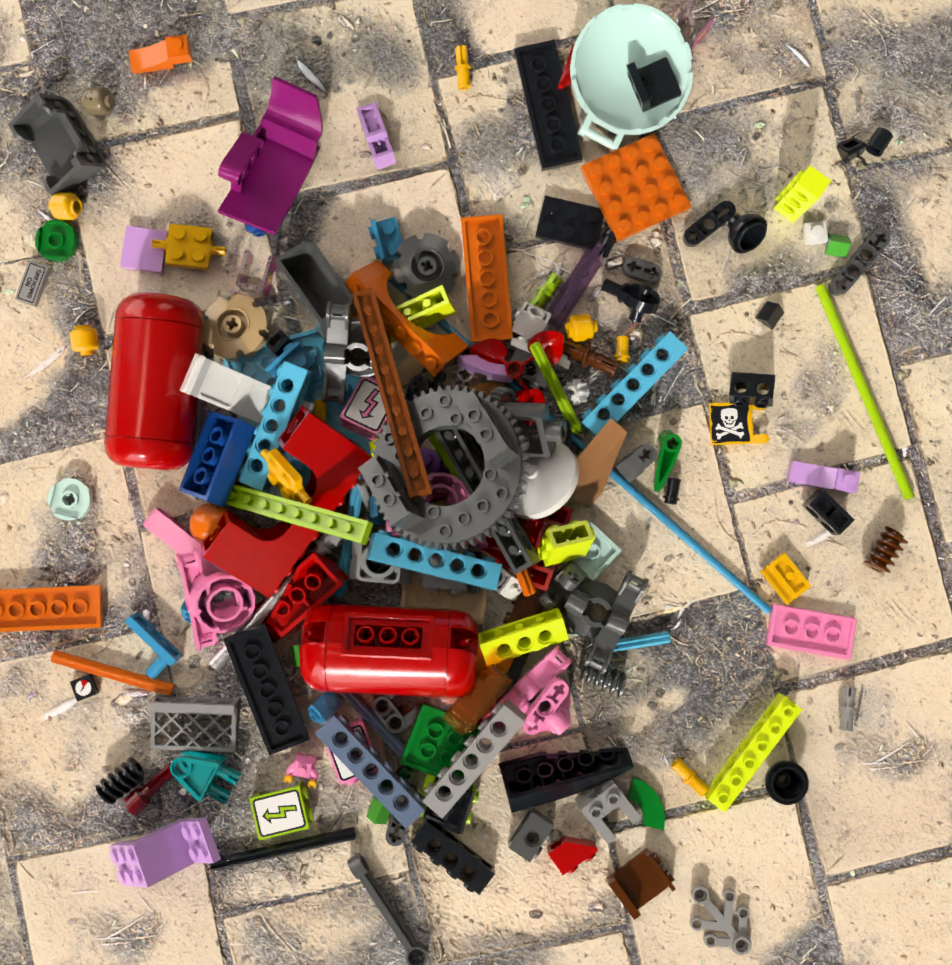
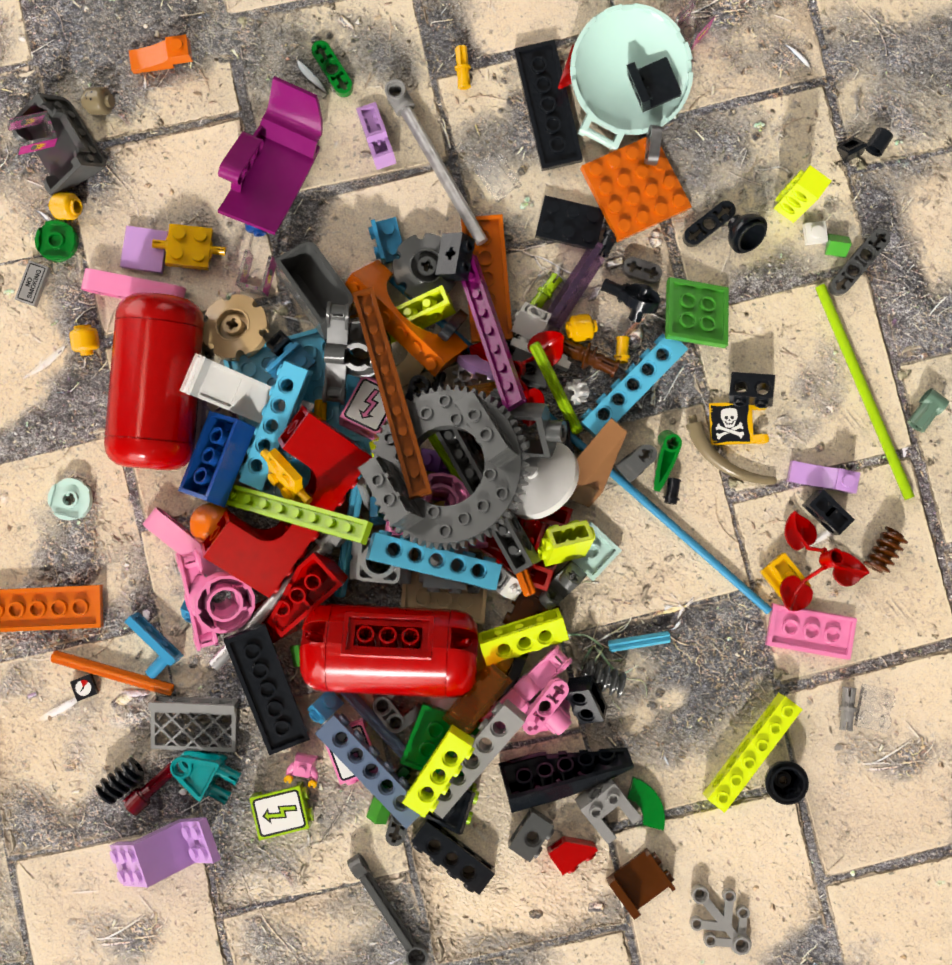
(31, 120): none -> clear piece
(122, 286): none -> bright pink beam
(284, 849): black axle -> none
(341, 73): none -> green beam
(404, 107): none -> flat silver piece
(416, 796): none -> neon yellow brick
(453, 325): none -> black beam
(455, 256): none -> black brick
(493, 338): none -> magenta plate
(586, 699): none -> black brick
(606, 633): dark grey piece -> none
(653, 145): none -> flat silver beam
(689, 777): yellow axle -> none
(697, 312): none -> bright green plate
(706, 449): none -> dark tan animal
(770, 314): black slope -> none
(847, 569): none -> red plant
(930, 406): none -> sand green piece

